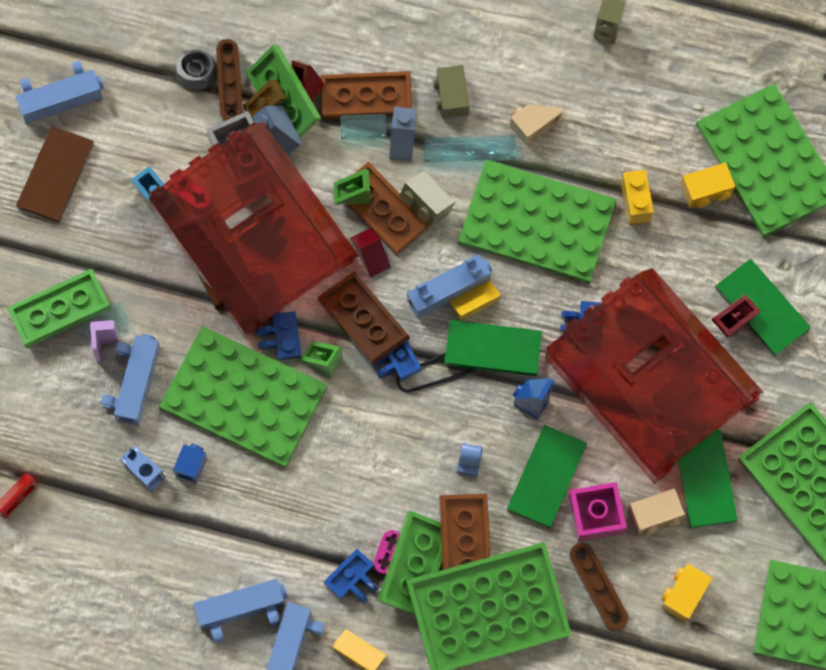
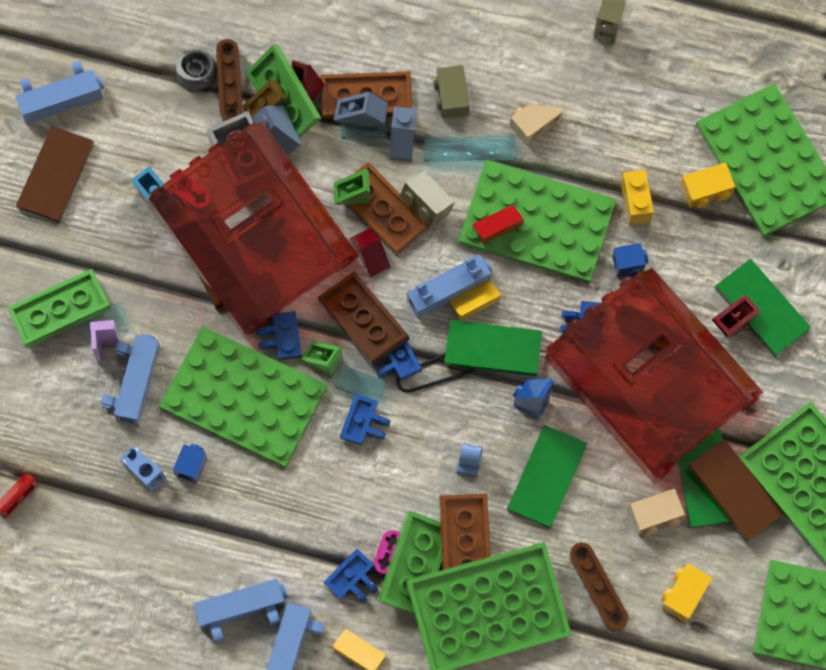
(358, 382): none -> clear light blue tile
(359, 420): none -> blue hinge
(361, 110): none -> sand blue slope
(498, 224): none -> red slope
(597, 512): dark pink brick -> none
(629, 260): none -> blue brick
(735, 490): none -> reddish brown tile

